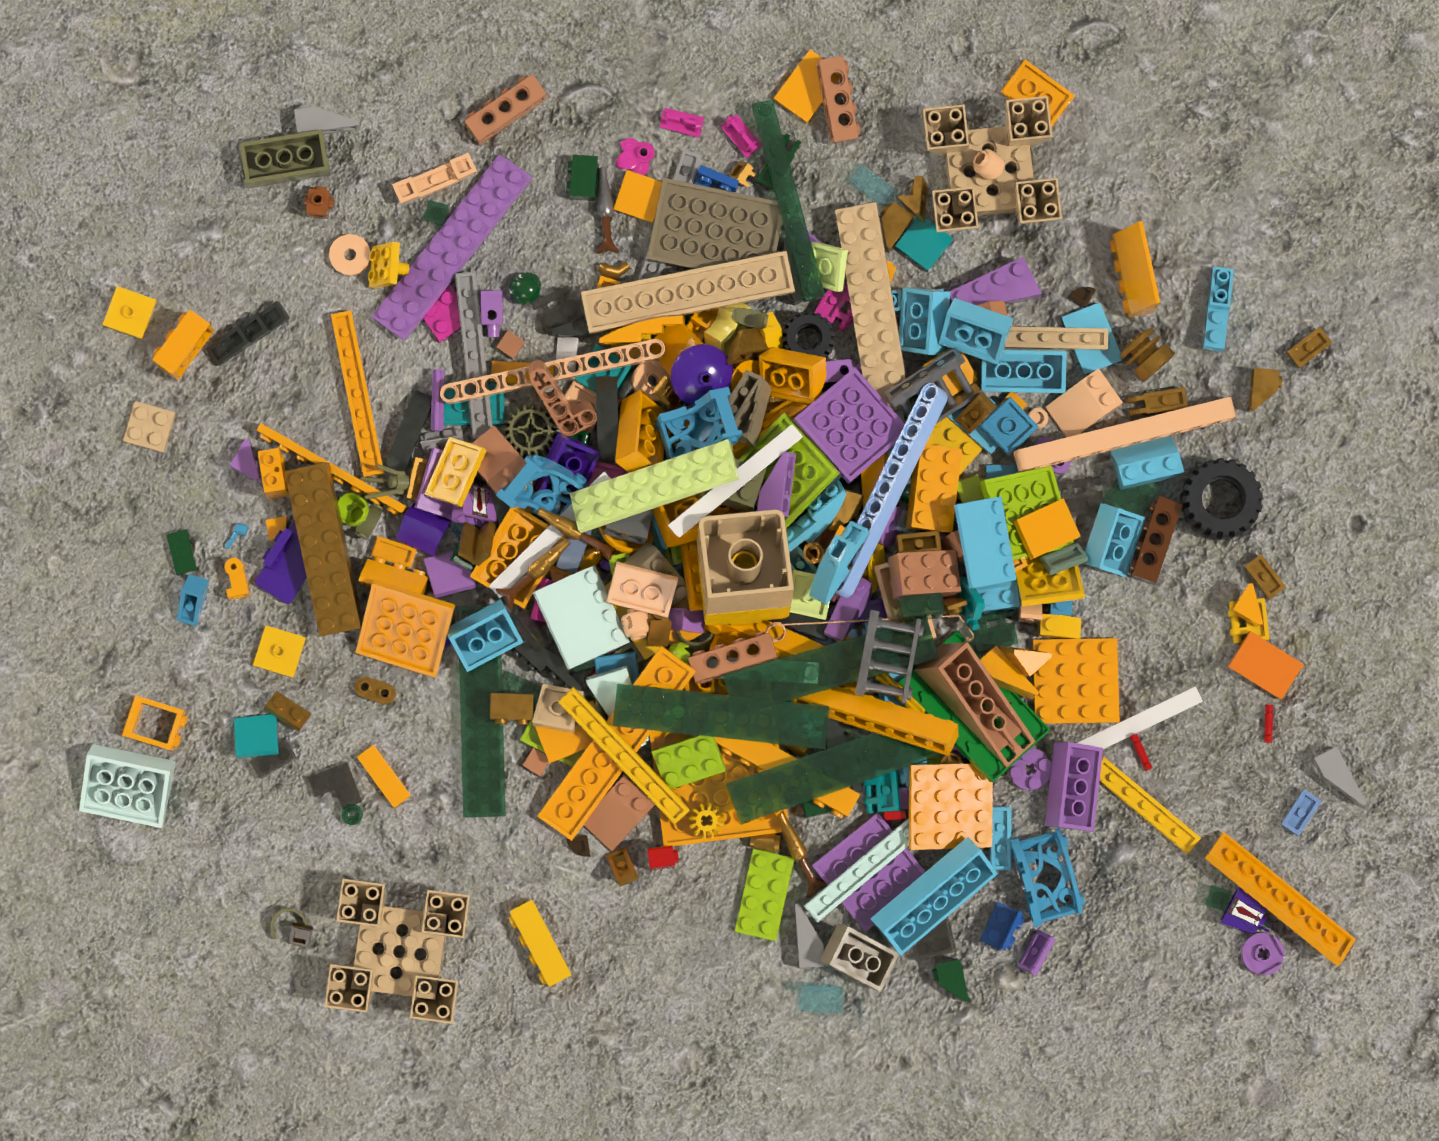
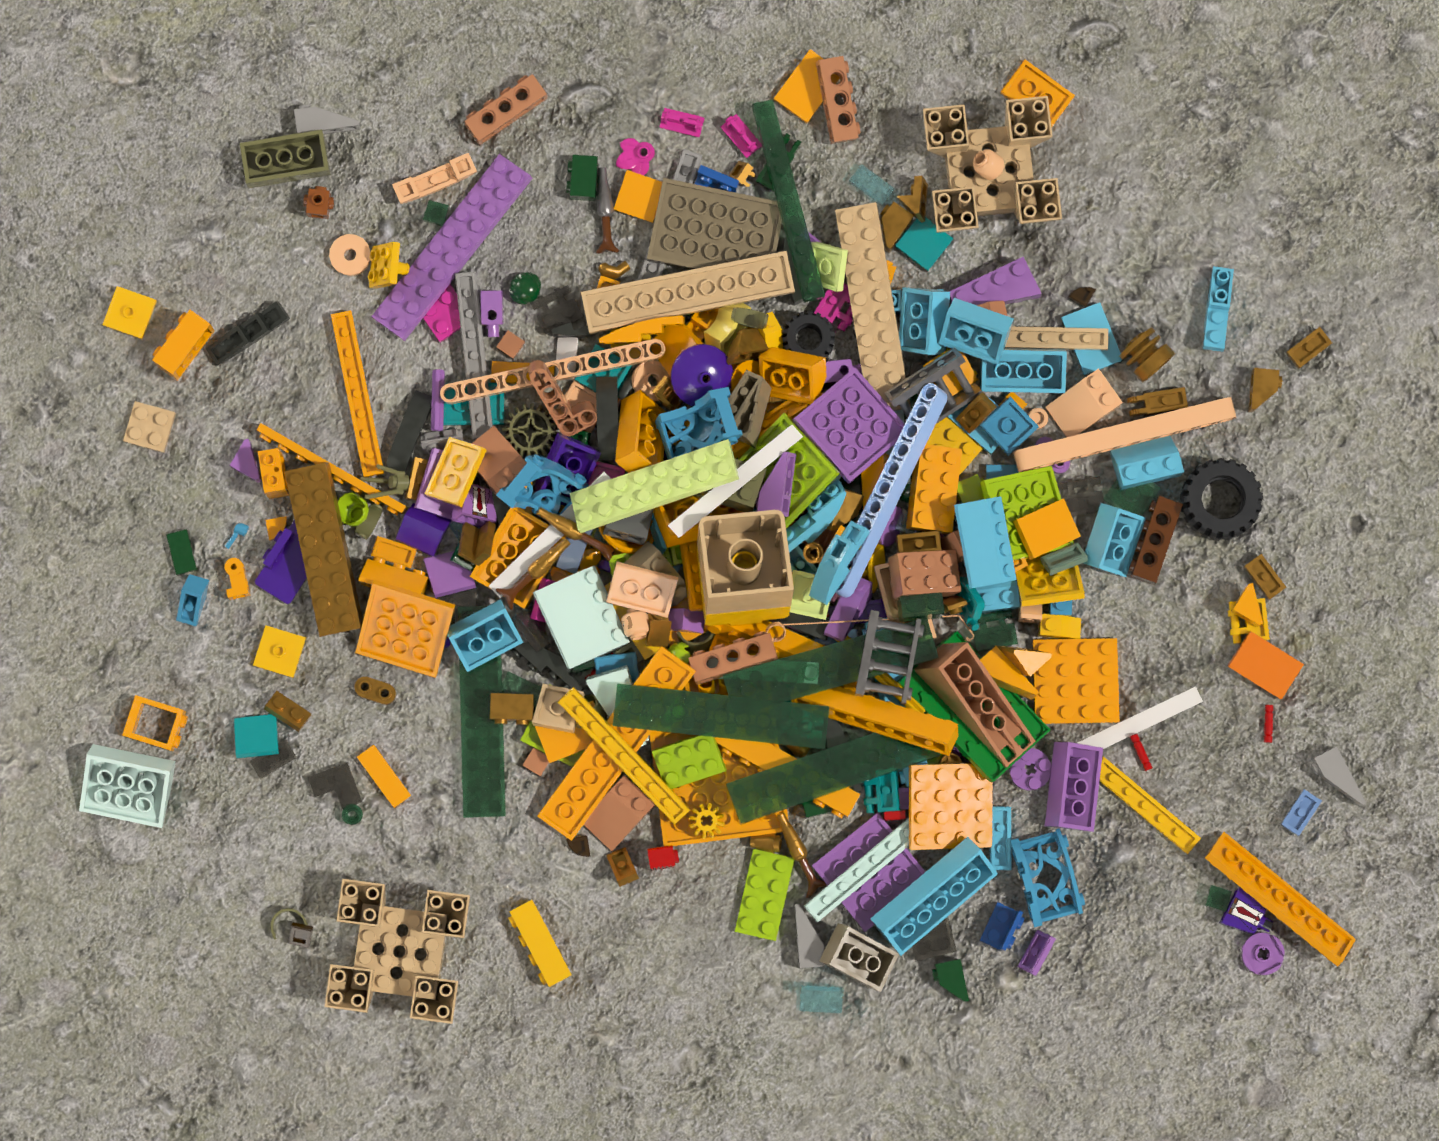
(1135, 271): light orange slope -> none

